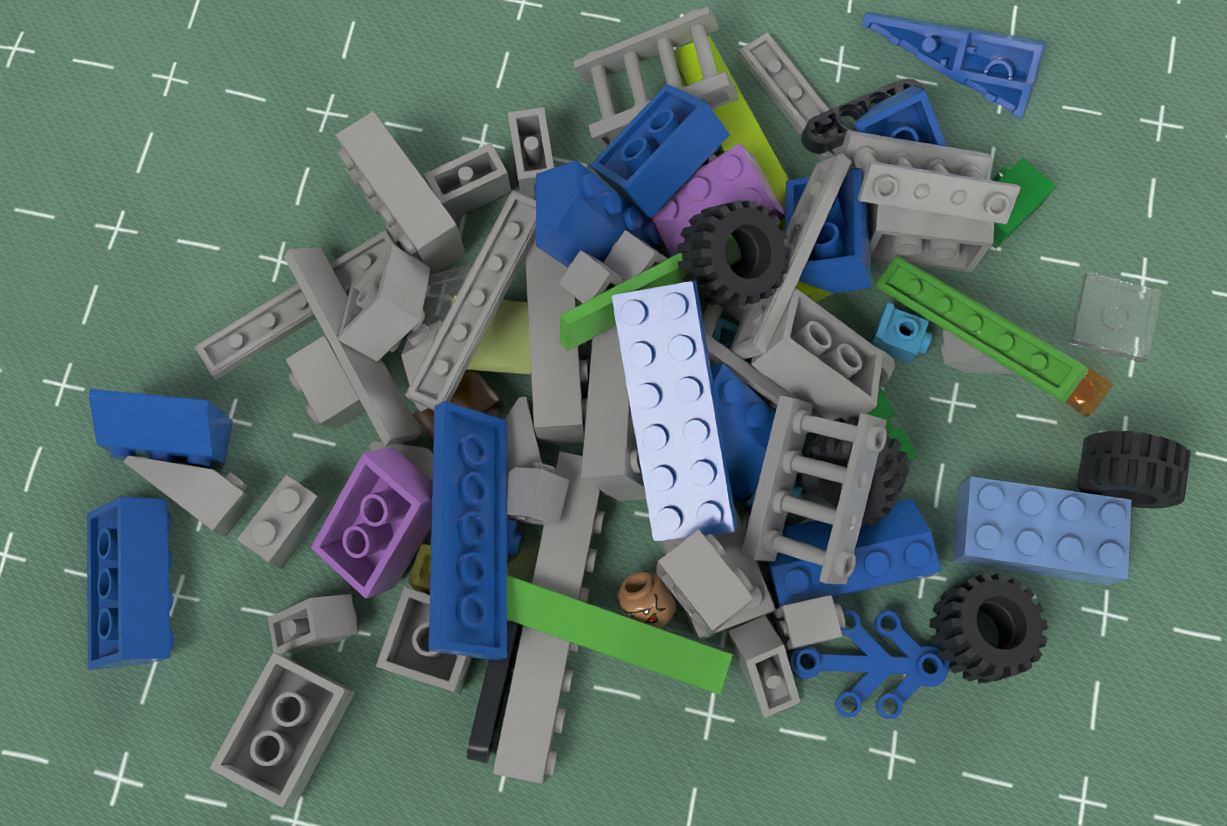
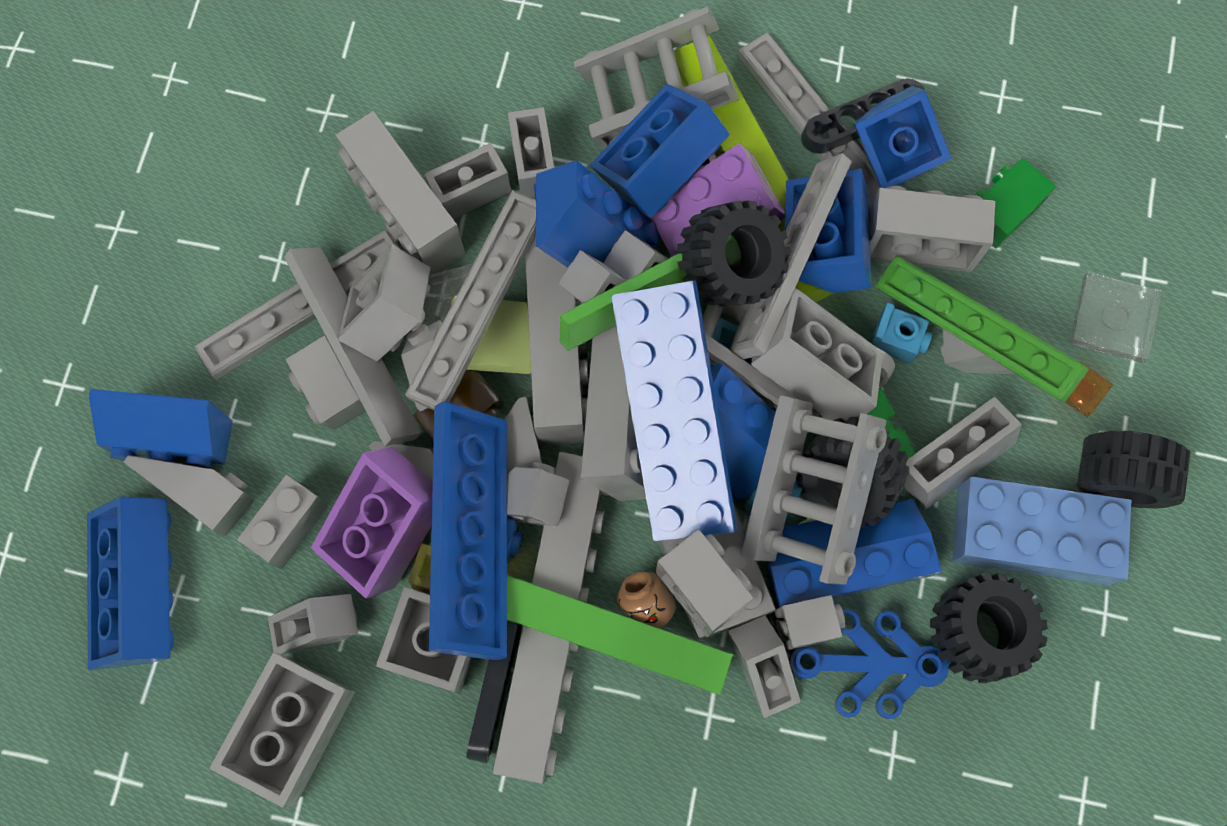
(928, 177): light grey fence -> none
(961, 452): none -> light grey brick
(988, 62): blue wedge -> none

